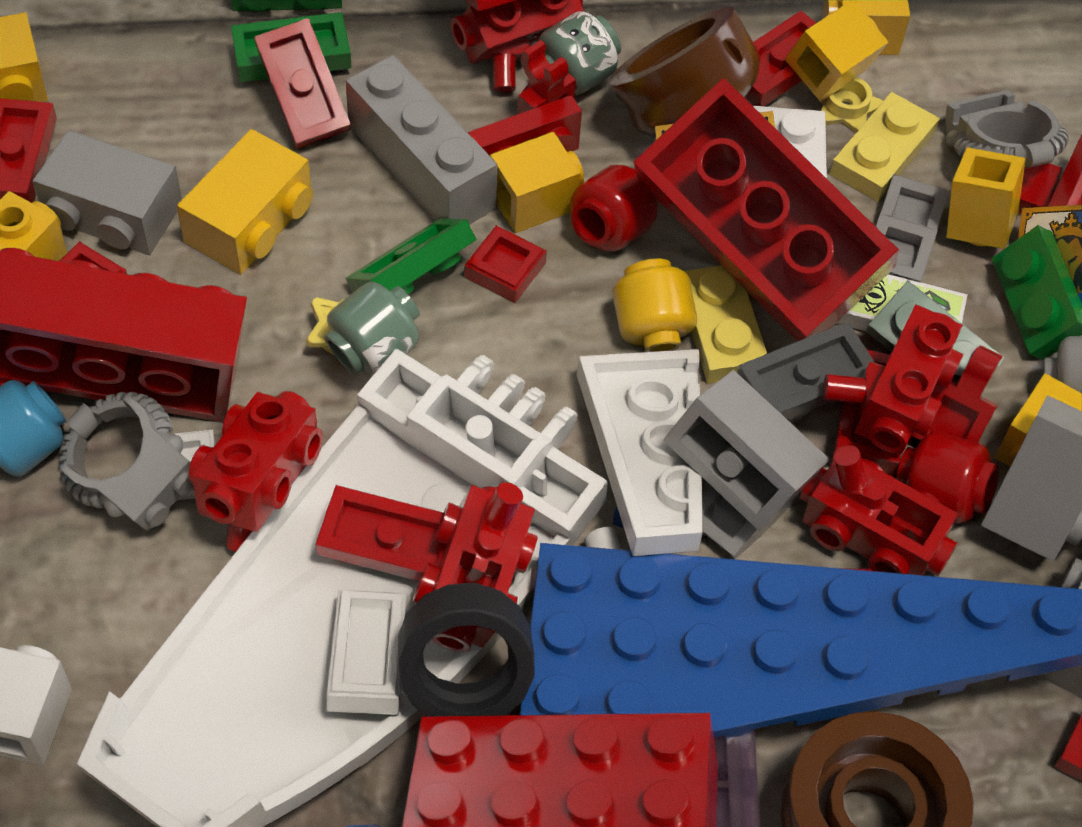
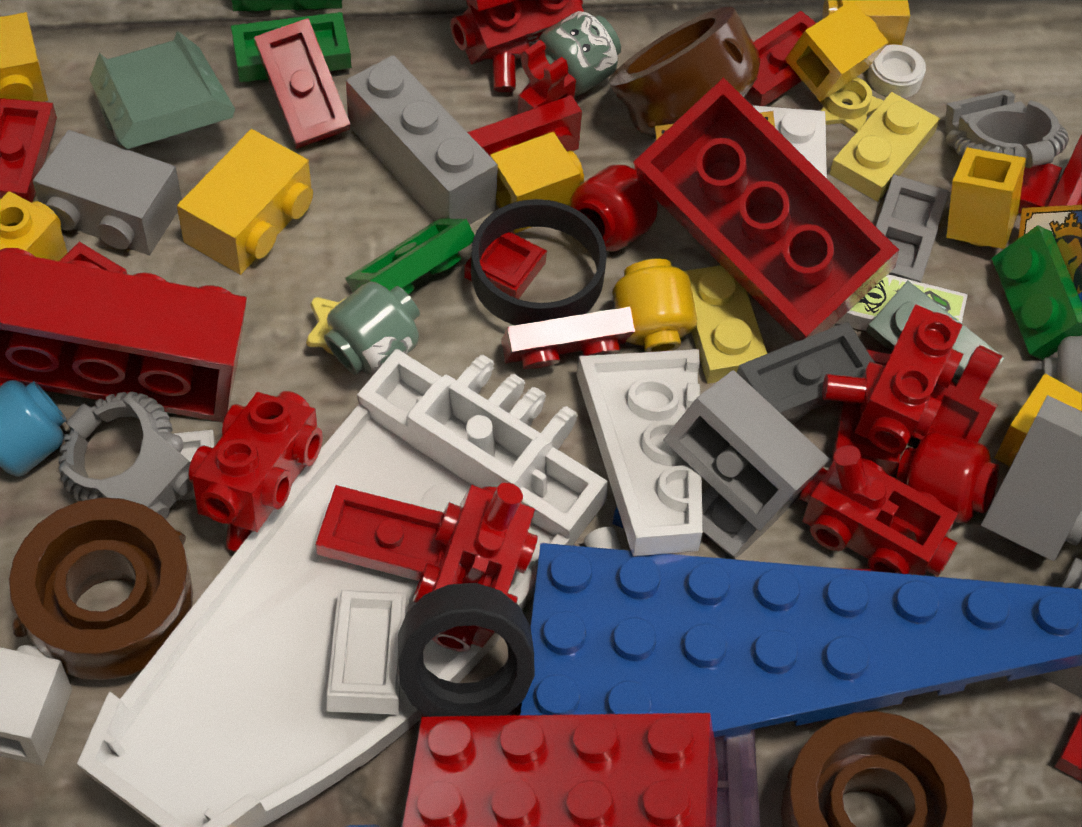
(86, 547): none -> reddish brown piece
(158, 92): none -> sand green slope
(537, 214): none -> black tyre
(543, 341): none -> plate
(897, 71): none -> white tile

